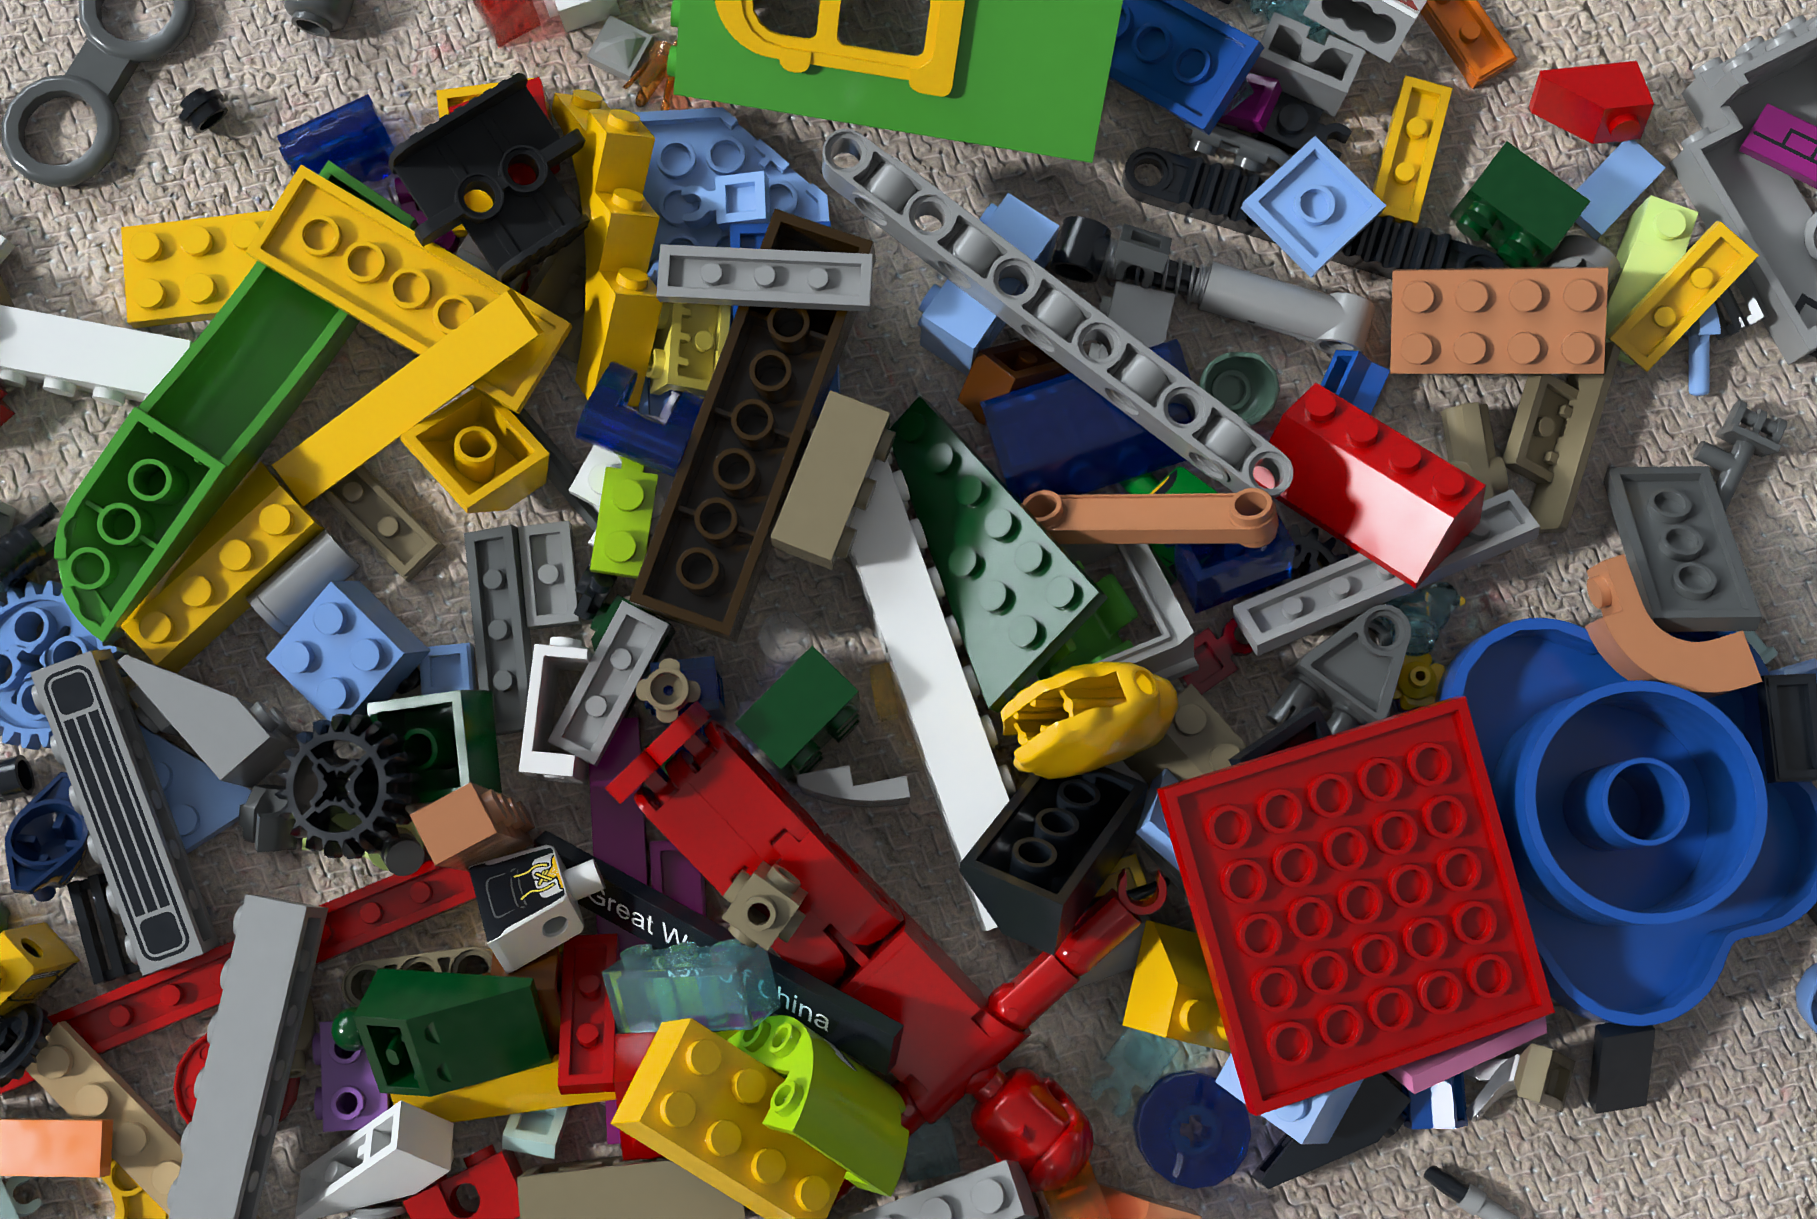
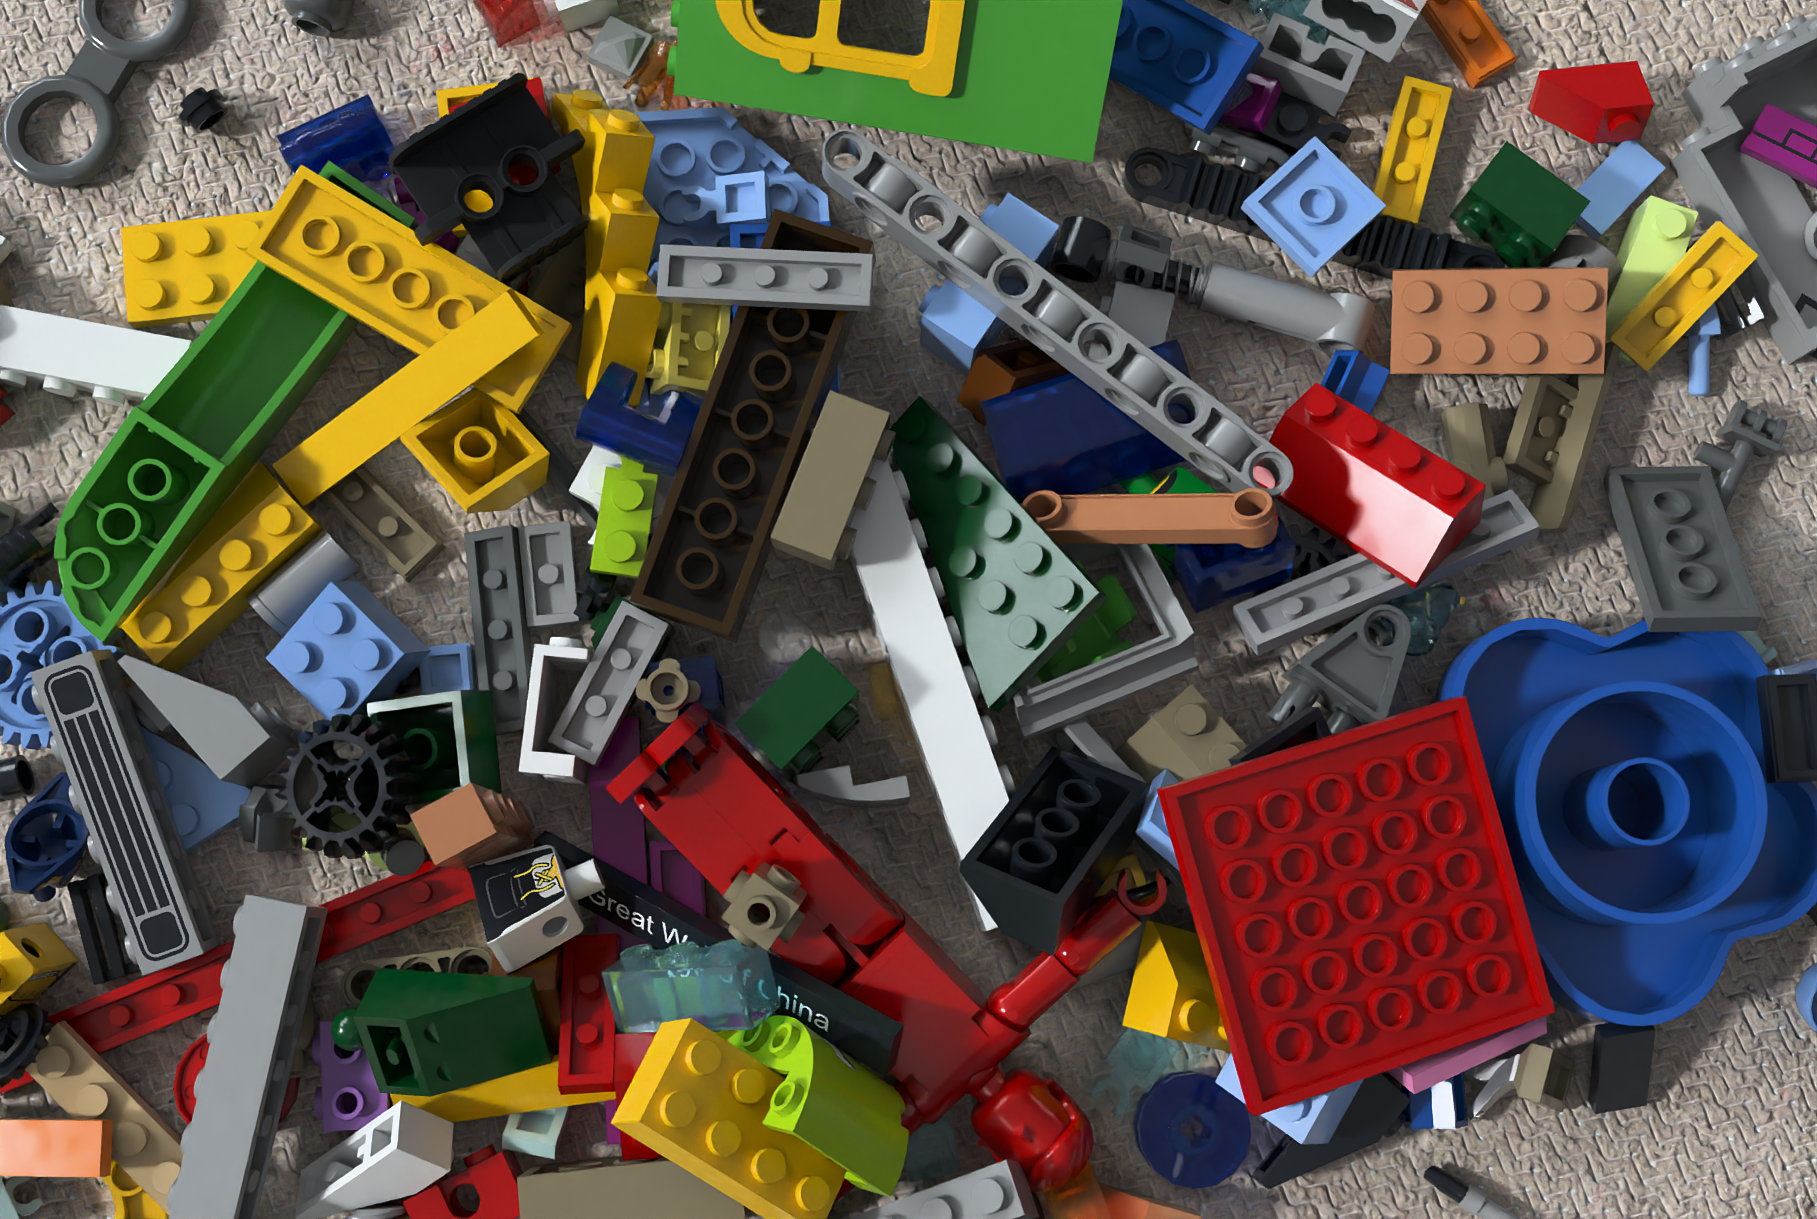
(1088, 718): yellow piece -> none
(1214, 657): dark red plate -> none
(1242, 384): sand green hair -> none
(1418, 682): yellow plant -> none
(1645, 652): nougat arch -> none

